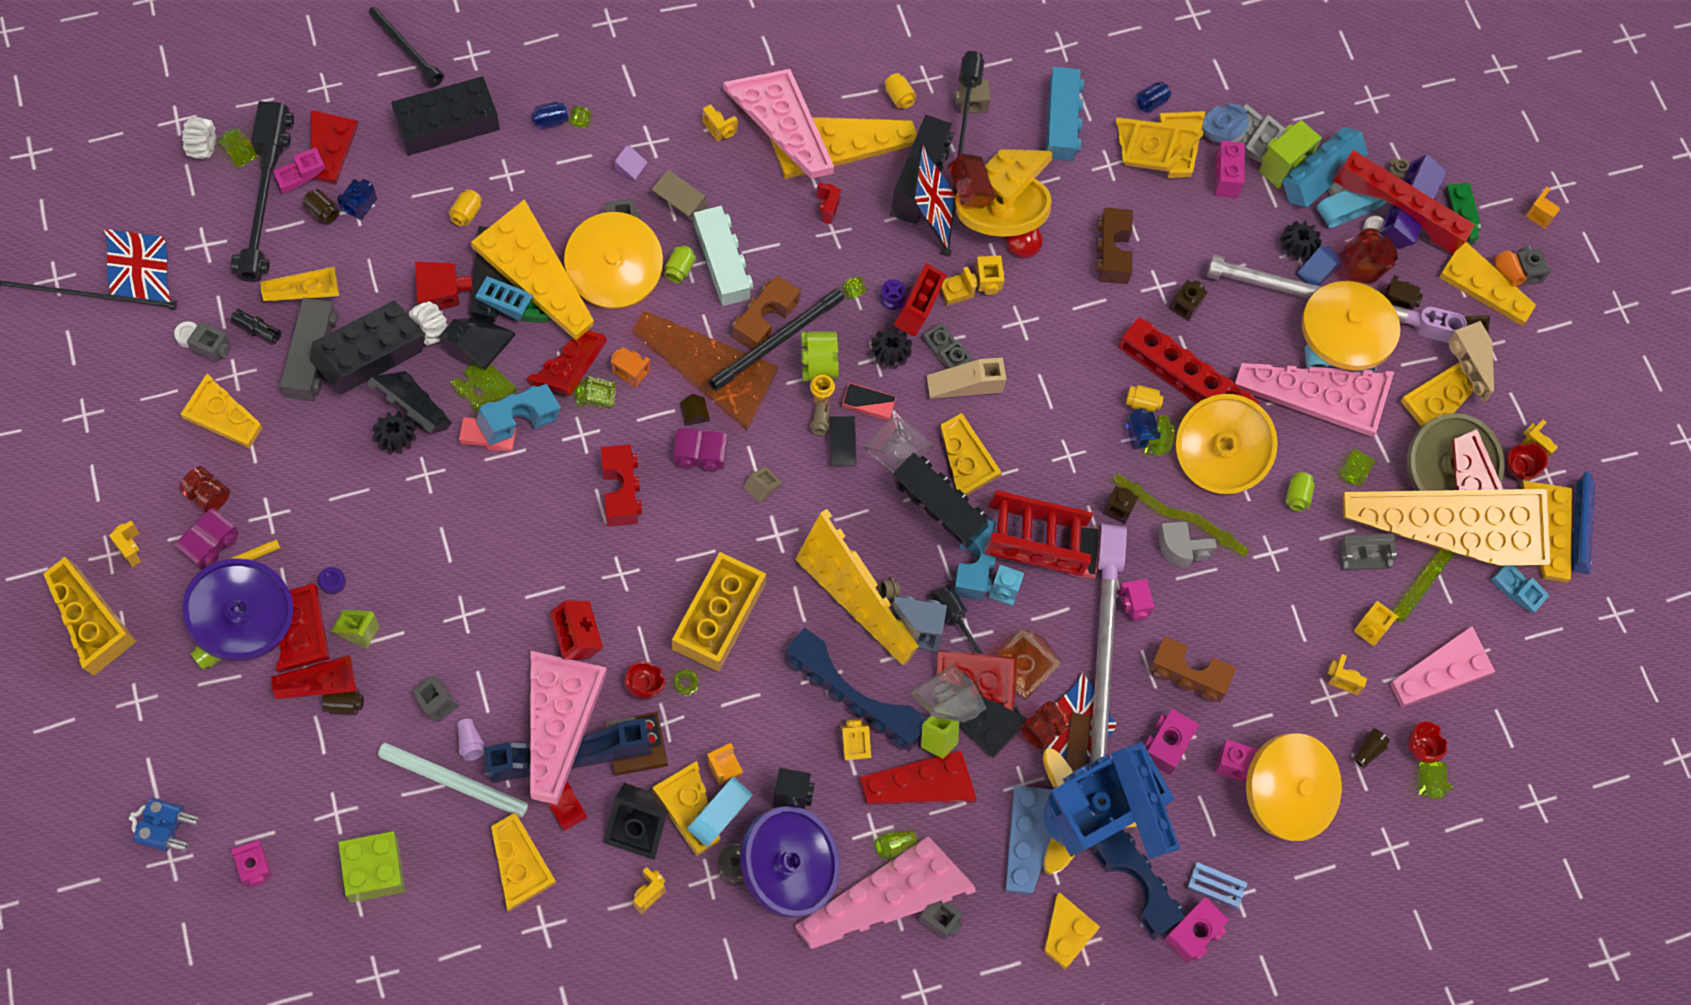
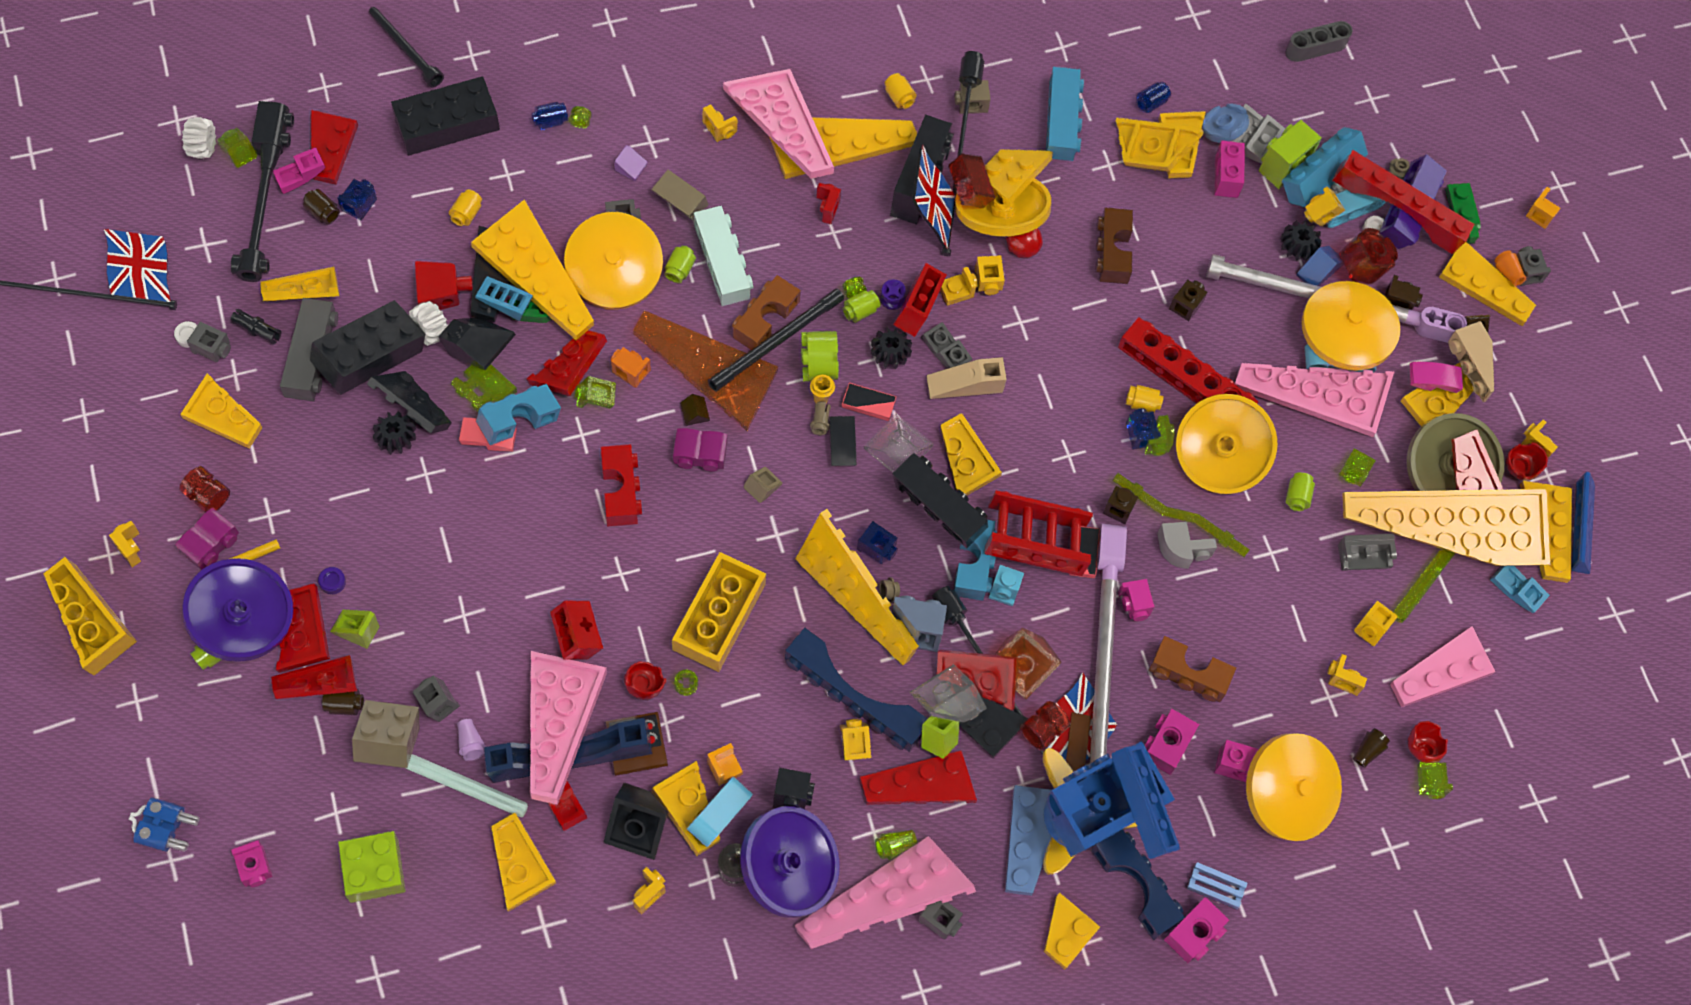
(386, 734): none -> dark tan piece
(861, 306): none -> lime brick
(874, 536): none -> clear blue brick
(1319, 41): none -> dark grey beam
(1324, 207): none -> yellow brick
(1436, 375): none -> dark pink slope

